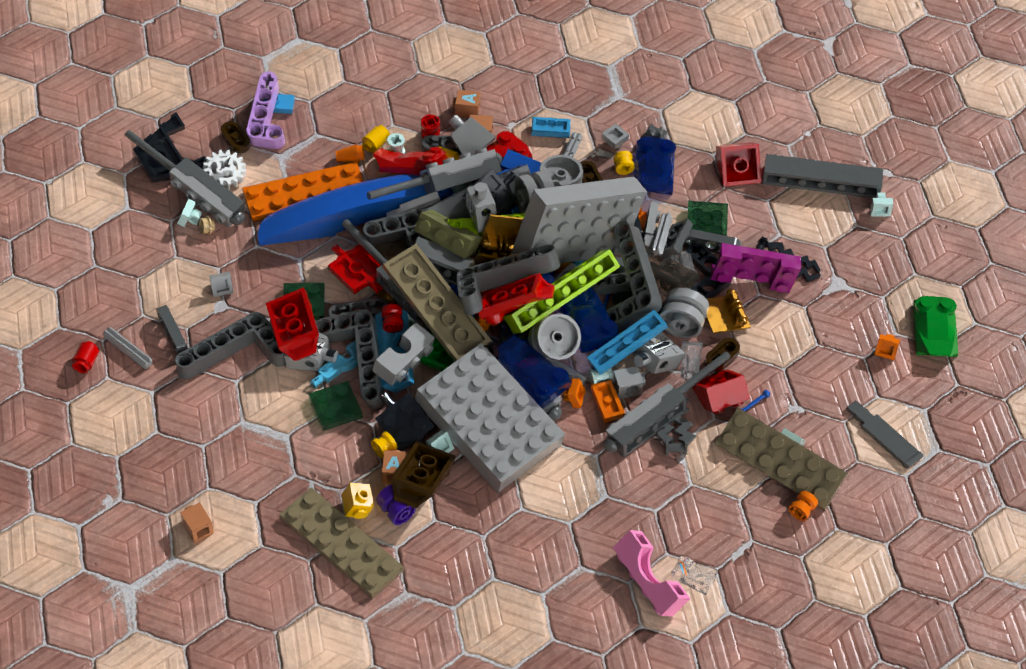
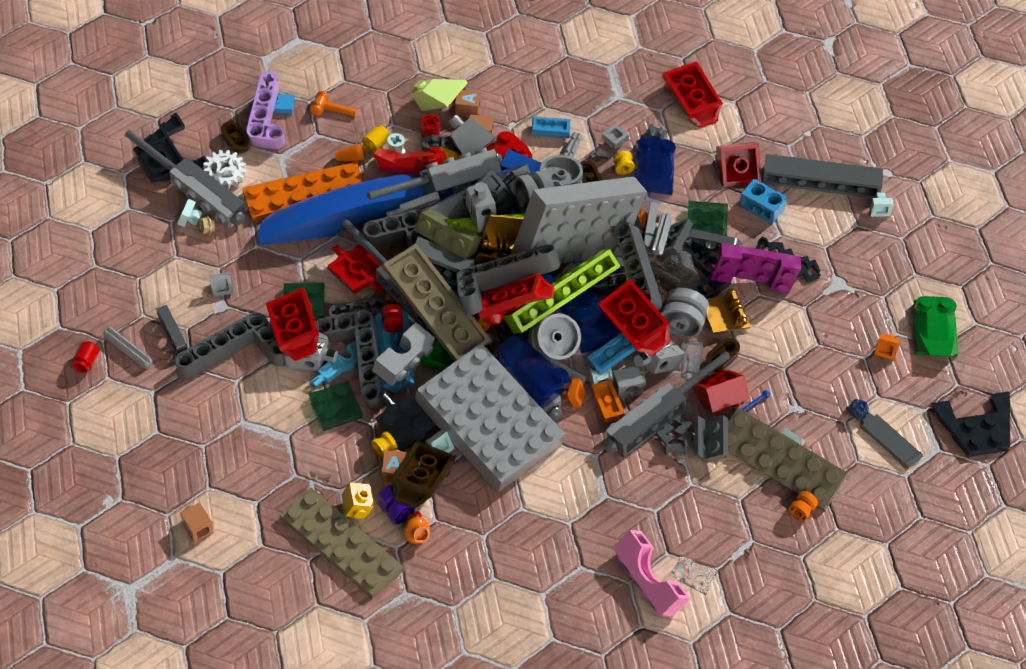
(321, 103): none -> orange piece
(416, 529): none -> orange animal
(436, 92): none -> yellowish green slope
(636, 318): none -> red slope
(694, 93): none -> red slope
(711, 438): none -> dark grey bracket
(763, 201): none -> dark azure brick
(858, 408): none -> dark blue piece
(979, 433): none -> black wing

